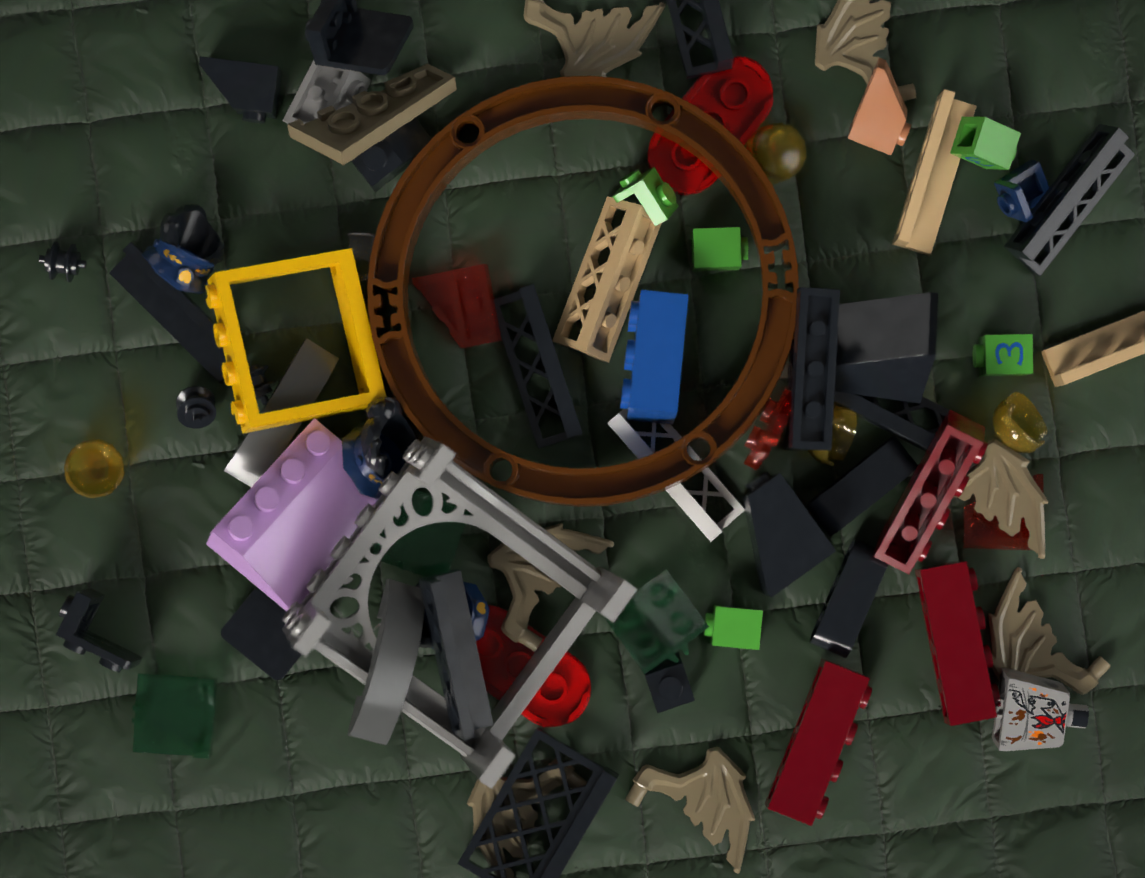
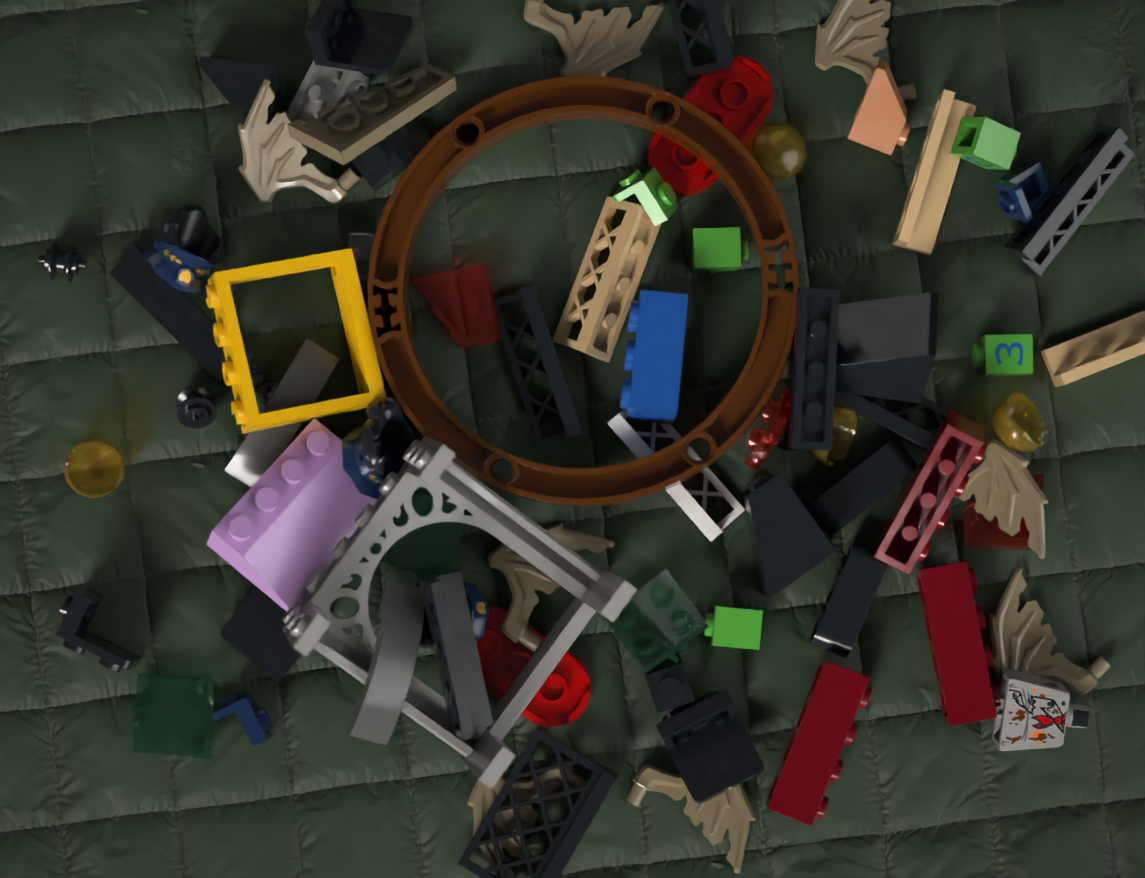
(254, 719): none -> dark blue bracket
(275, 160): none -> dark tan animal
(710, 746): none -> black bracket

